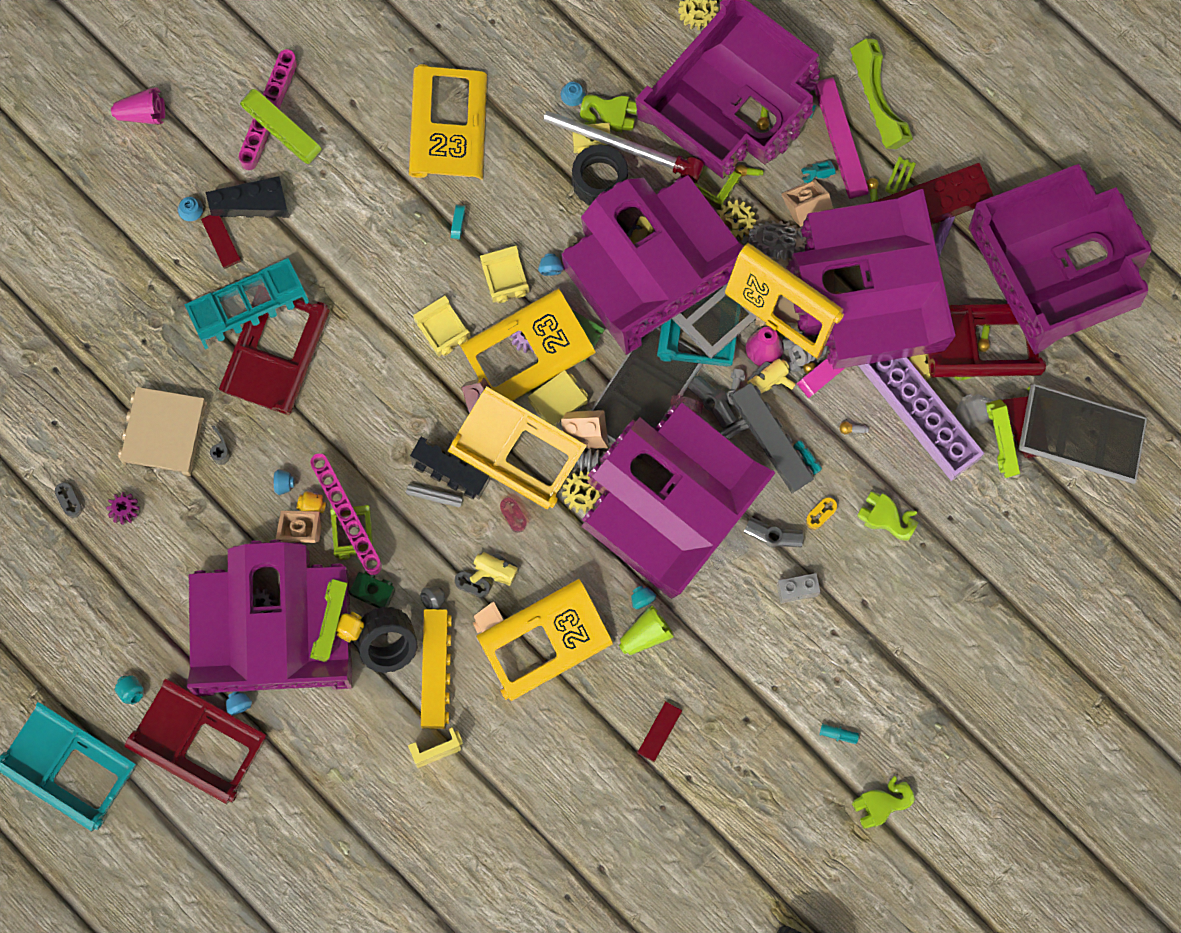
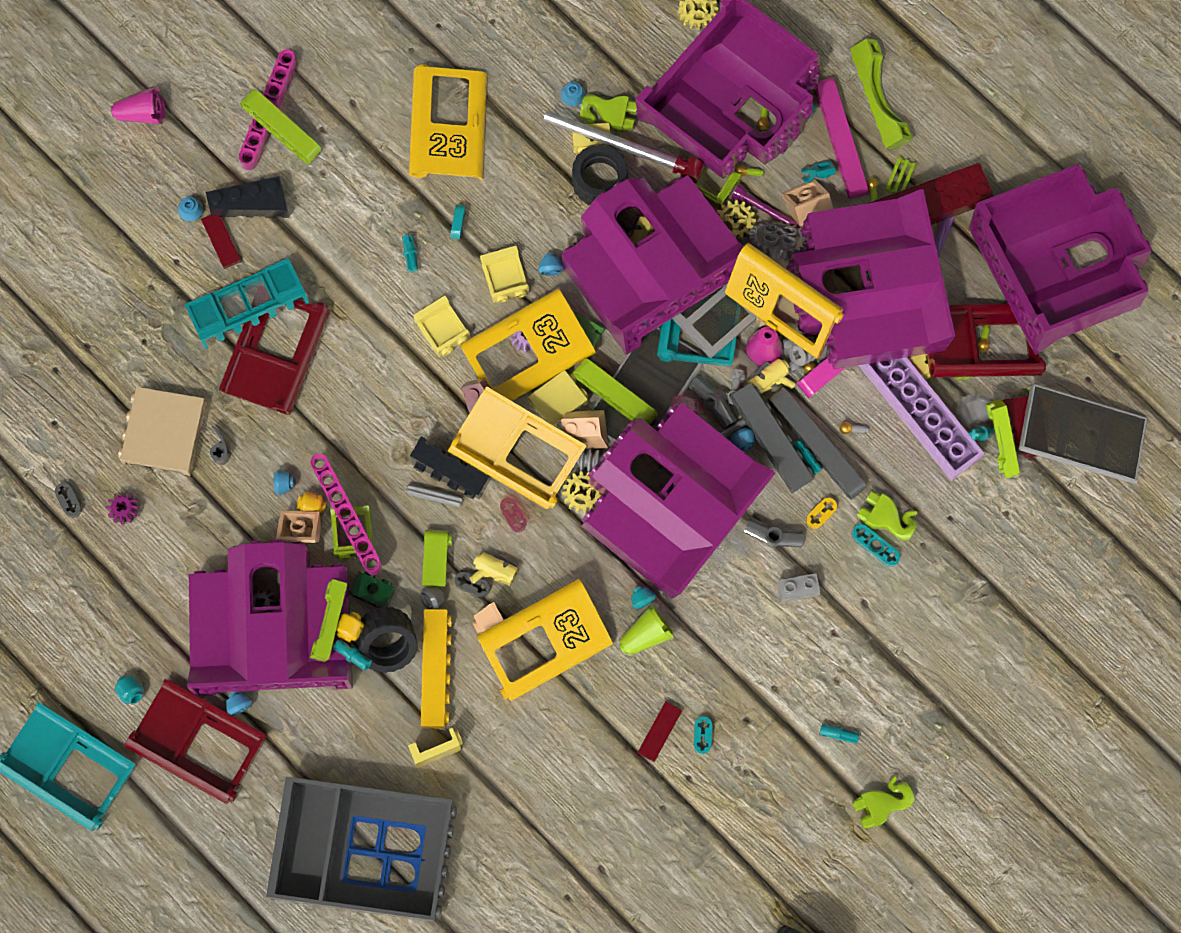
(317, 844): none -> dark grey panel
(352, 654): none -> teal pin
(410, 253): none -> teal axle
(435, 557): none -> lime door
(613, 392): none -> lime beam
(707, 736): none -> teal beam
(741, 194): none -> magenta piece
(743, 439): none -> dark azure cone
(817, 443): none -> dark grey beam
(890, 550): none -> teal beam
(981, 433): none -> teal axle

